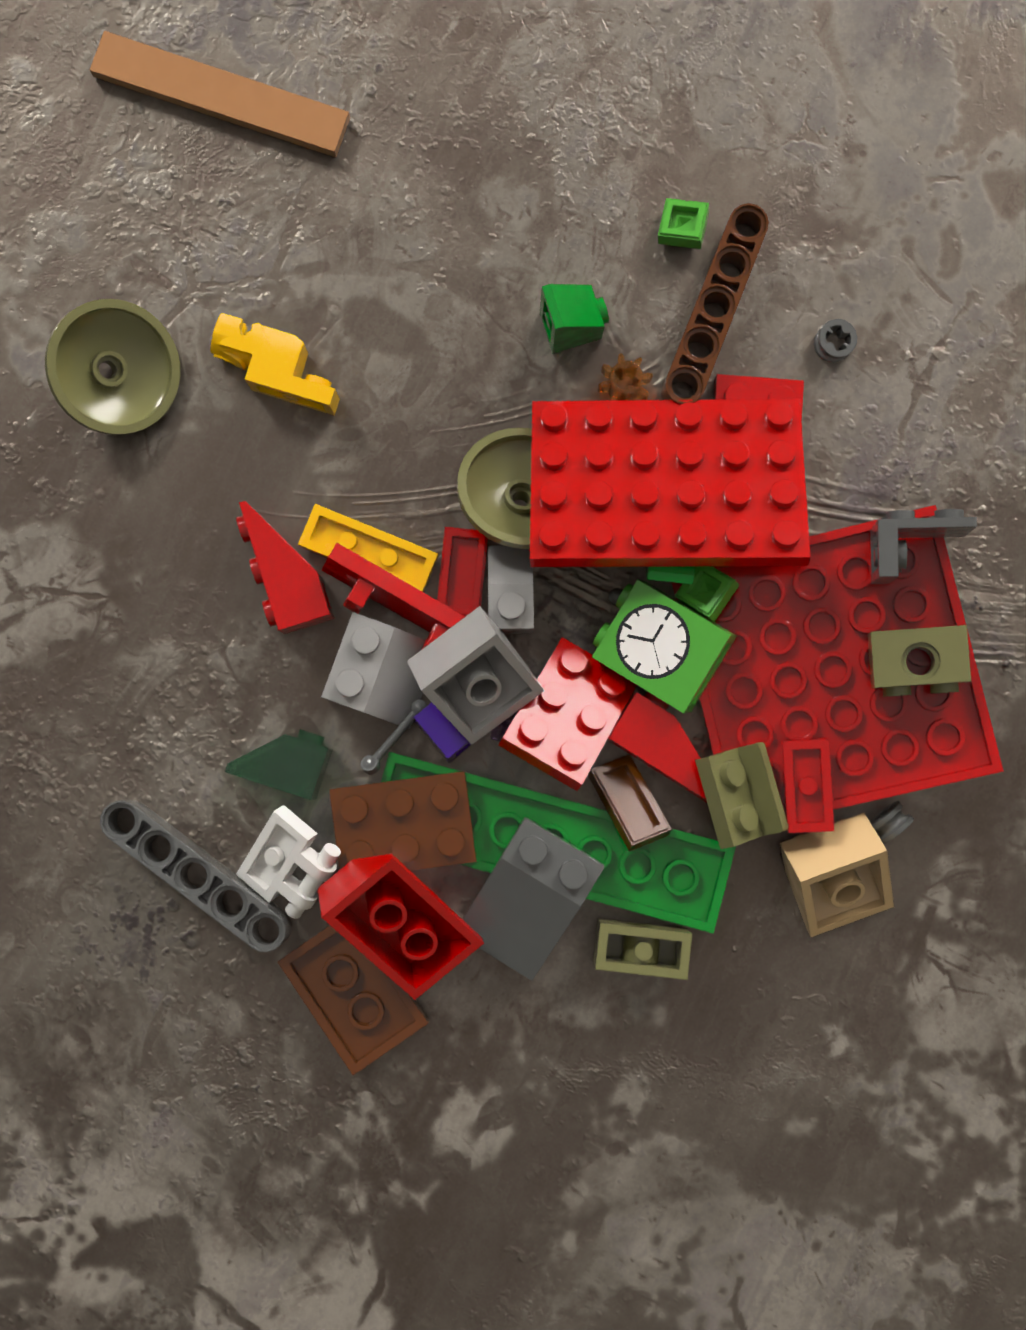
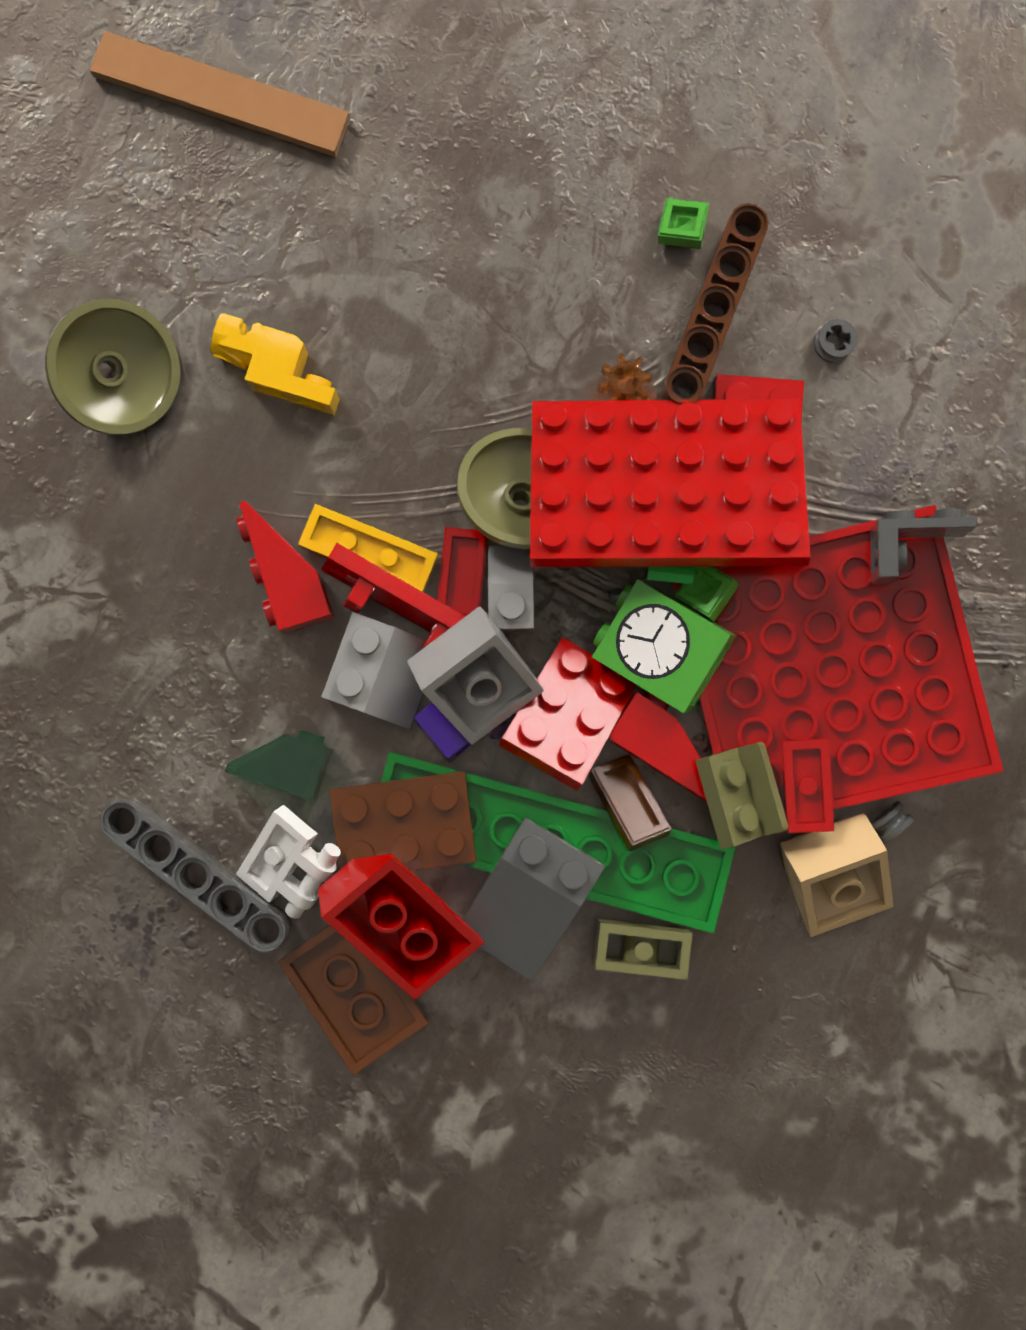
(370, 763): dark grey hinge -> none
(572, 315): green slope -> none
(944, 645): olive brick -> none

